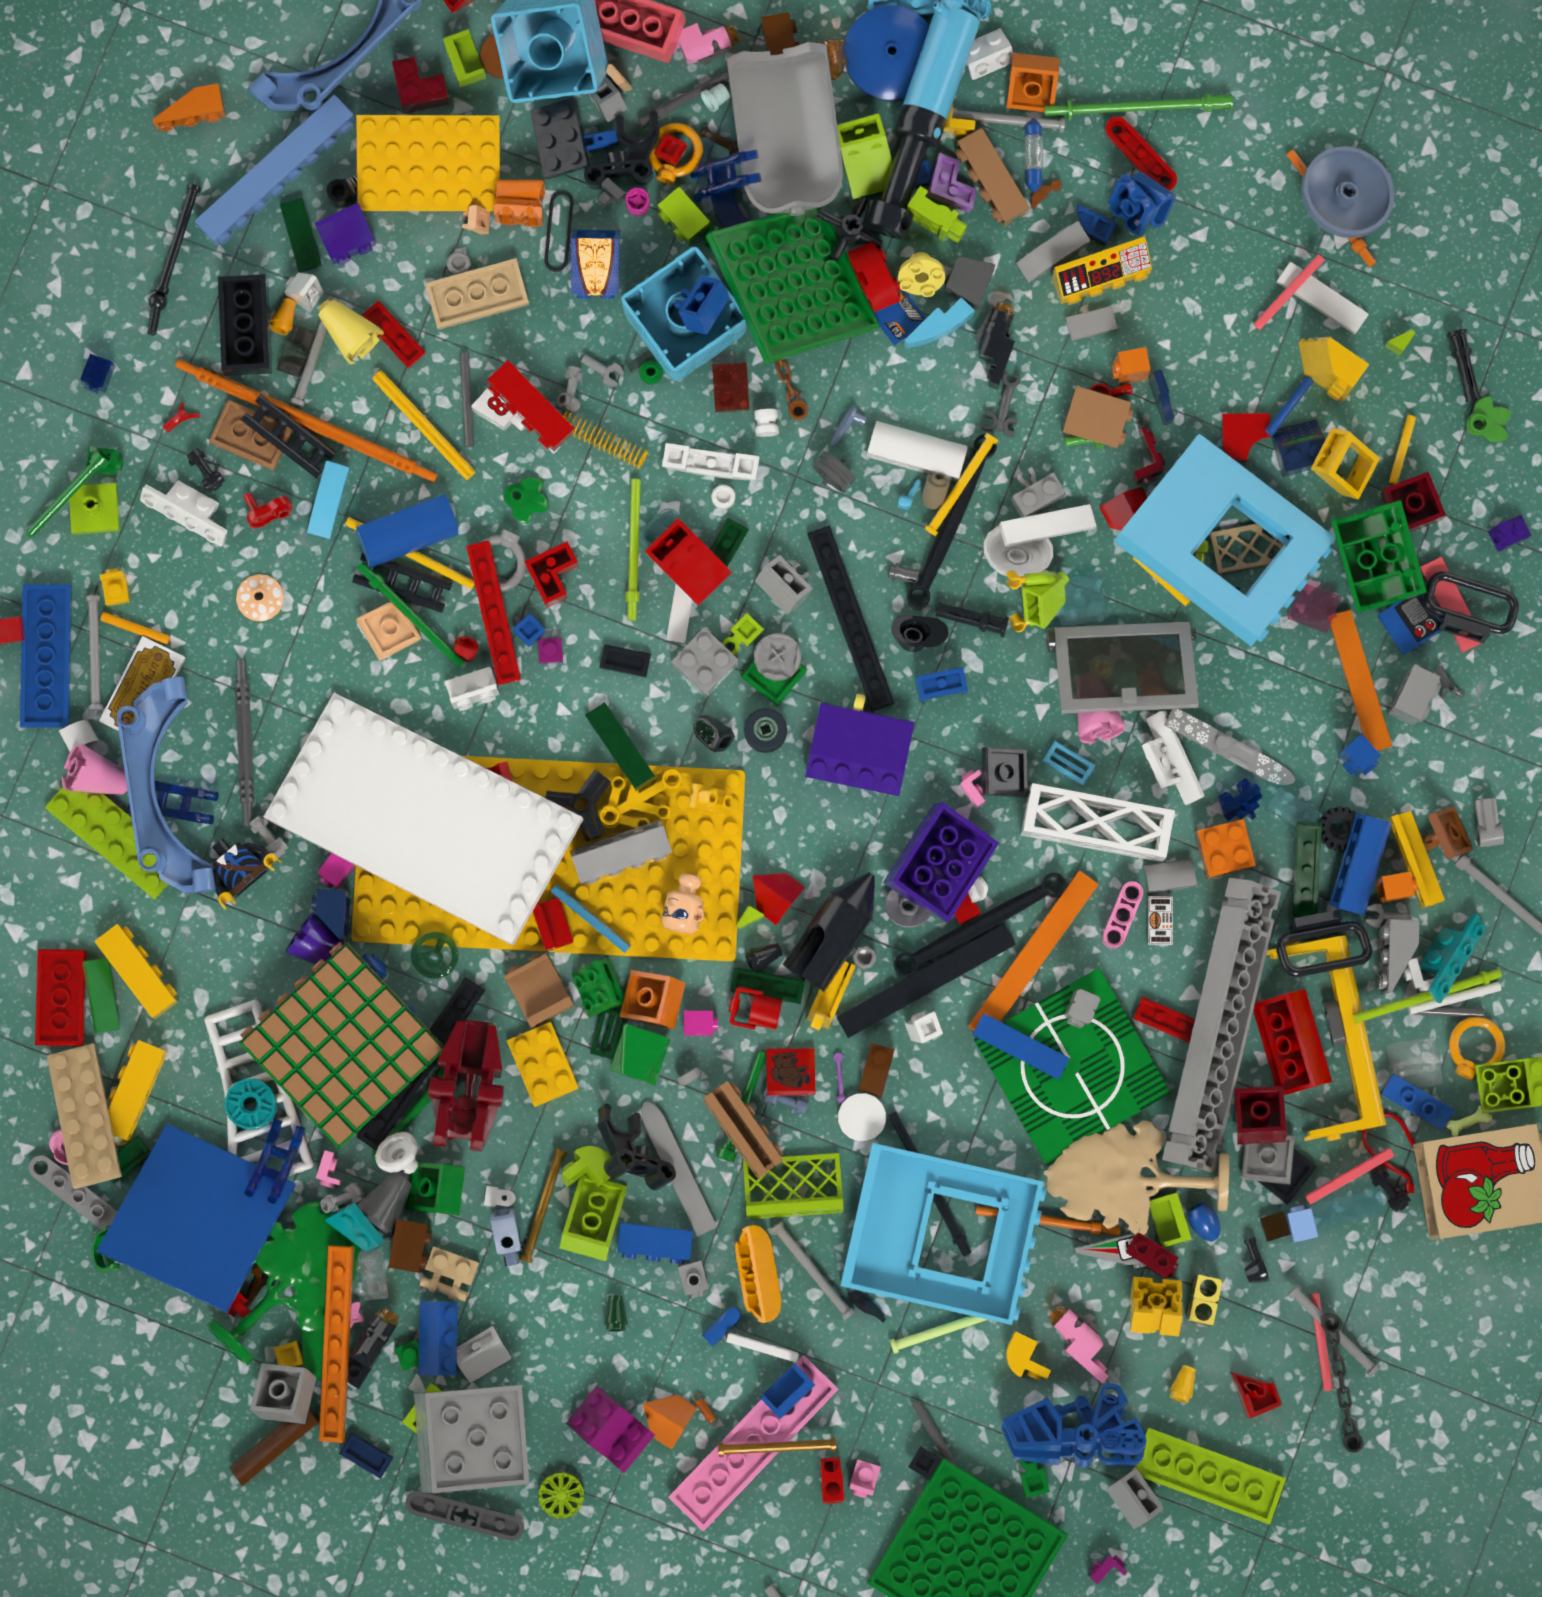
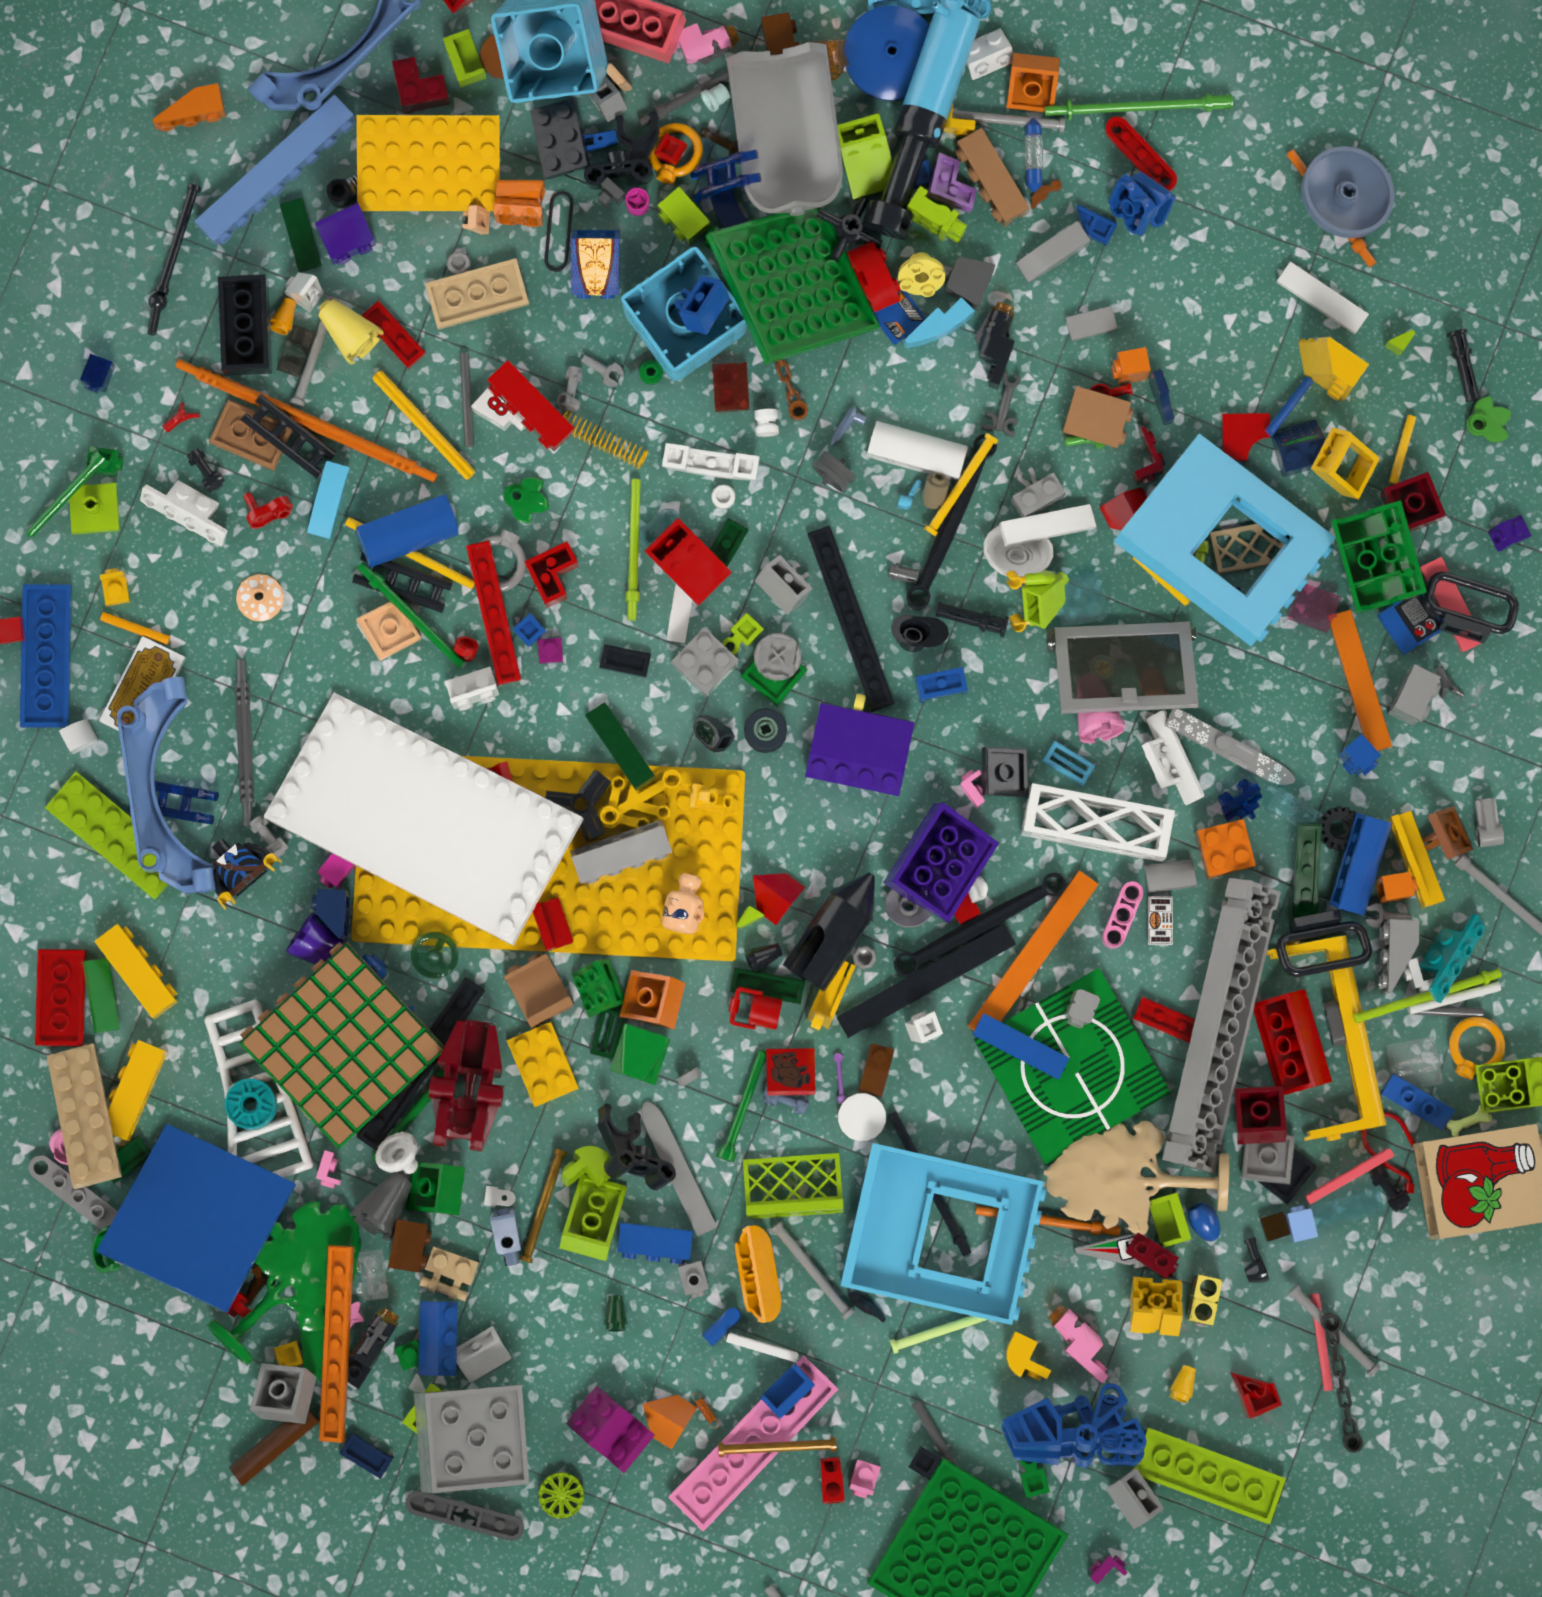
(92, 773): bright pink cone -> none
(94, 653): light grey bar -> none
(271, 1149): clear blue piece -> none
(352, 1194): light grey bar -> none
(355, 1226): teal wing -> none
(590, 918): dark azure bar -> none
(700, 1023): dark pink brick -> none
(742, 1129): medium nougat brick -> none
(1102, 270): slope -> none
(1288, 292): coral bar -> none

